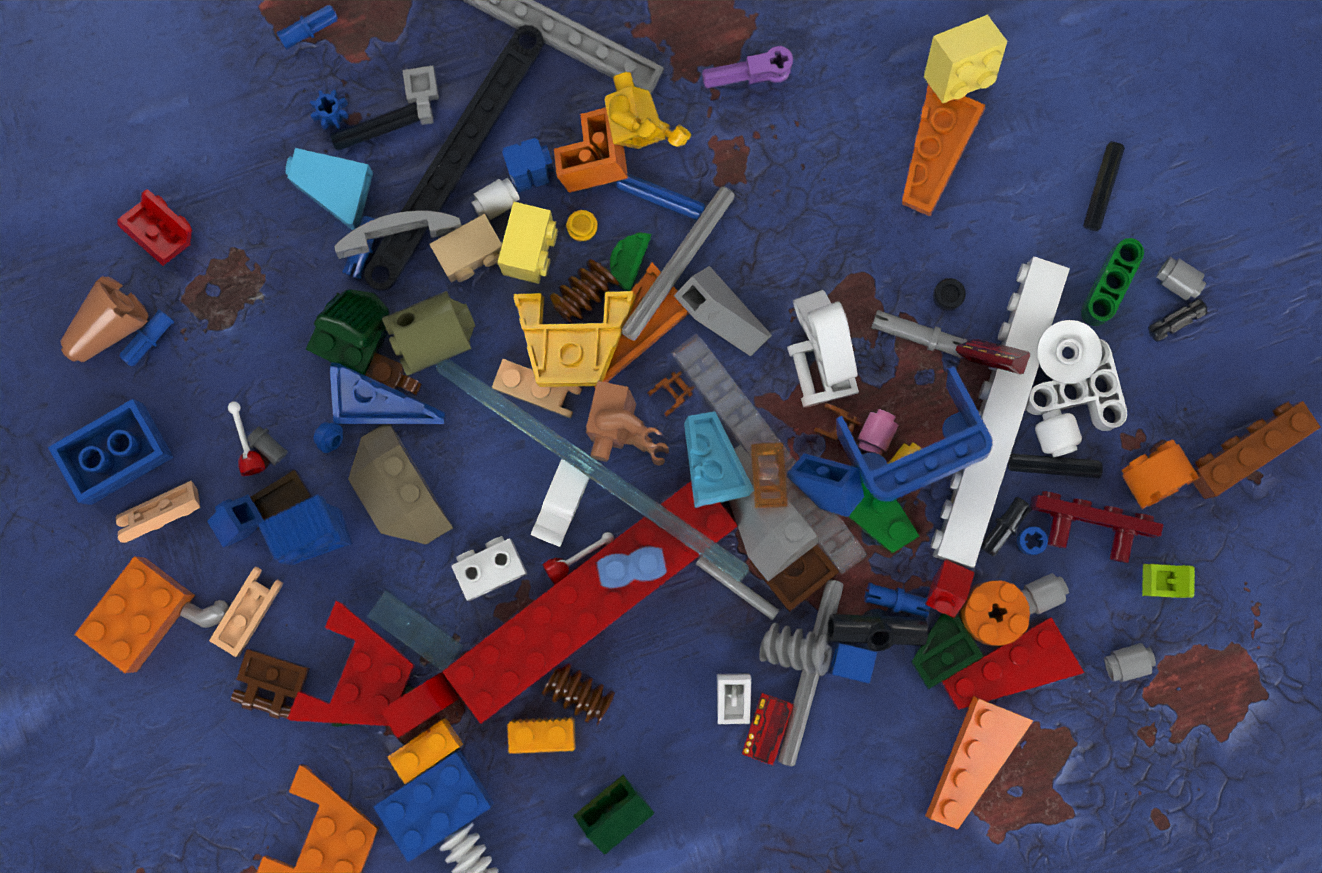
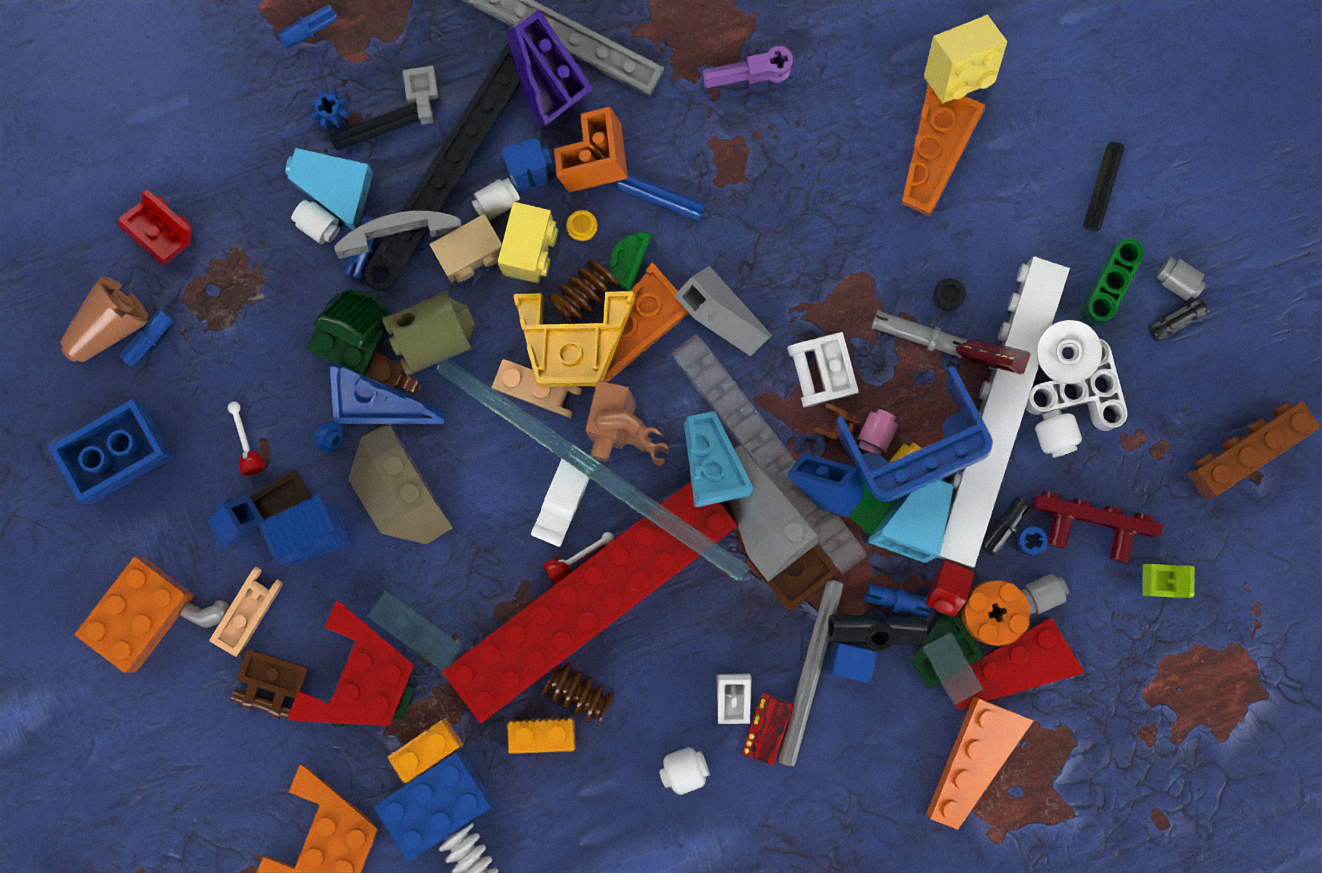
(158, 511): light nougat hinge -> none
(266, 445): dark grey pin -> none
(316, 222): none -> white brick
(419, 704): red brick -> none
(488, 568): white brick -> none
(545, 68): none -> dark purple wedge
(613, 814): dark green brick -> none
(635, 119): yellow torso -> none
(641, 565): medium blue brick -> none
(665, 383): dark orange piece -> none
(677, 263): light grey axle -> none
(684, 770): none -> white head
(738, 588): light grey bar -> none
(768, 449): clear orange slope -> none
(795, 650): light grey piece -> none
(829, 336): white beam -> none
(916, 523): none -> medium azure slope
(952, 668): none -> clear light blue tile
(1055, 465): black axle -> none
(1130, 663): light grey brick -> none
(1159, 475): orange brick -> none

